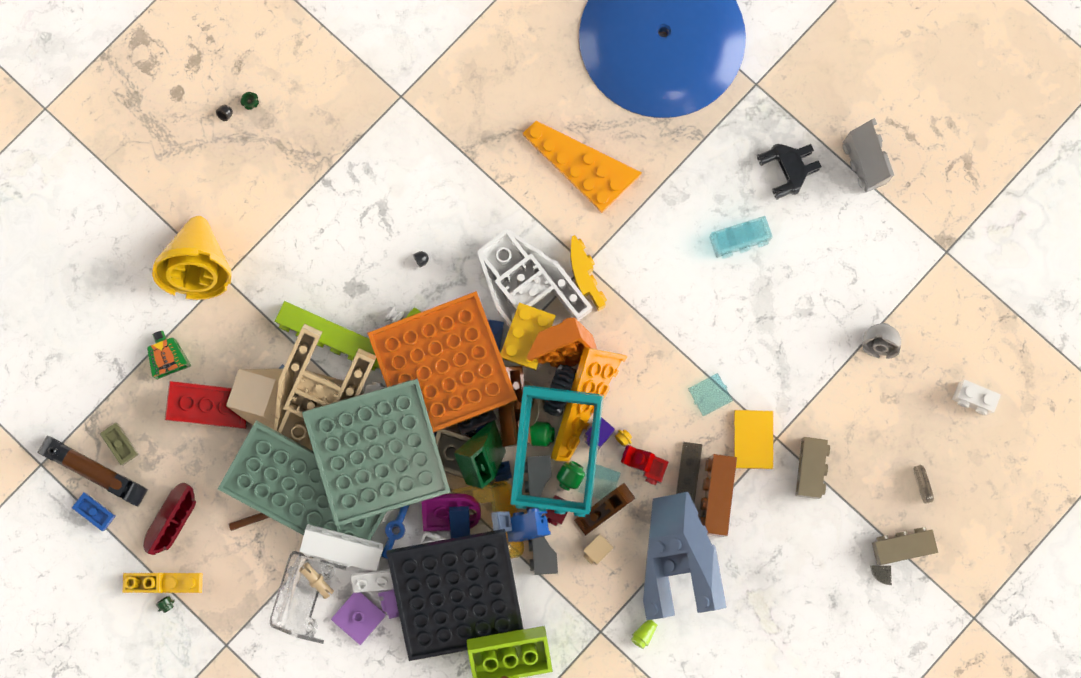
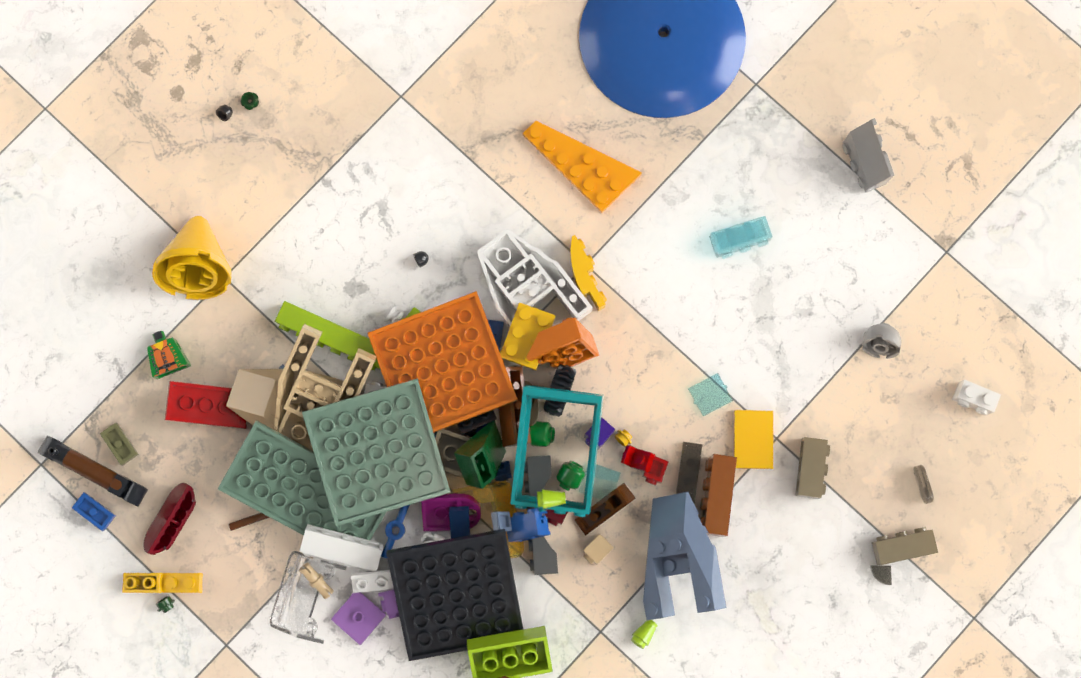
(550, 498): none -> lime cone
(592, 376): light orange wing -> none
(791, 165): black connector -> none

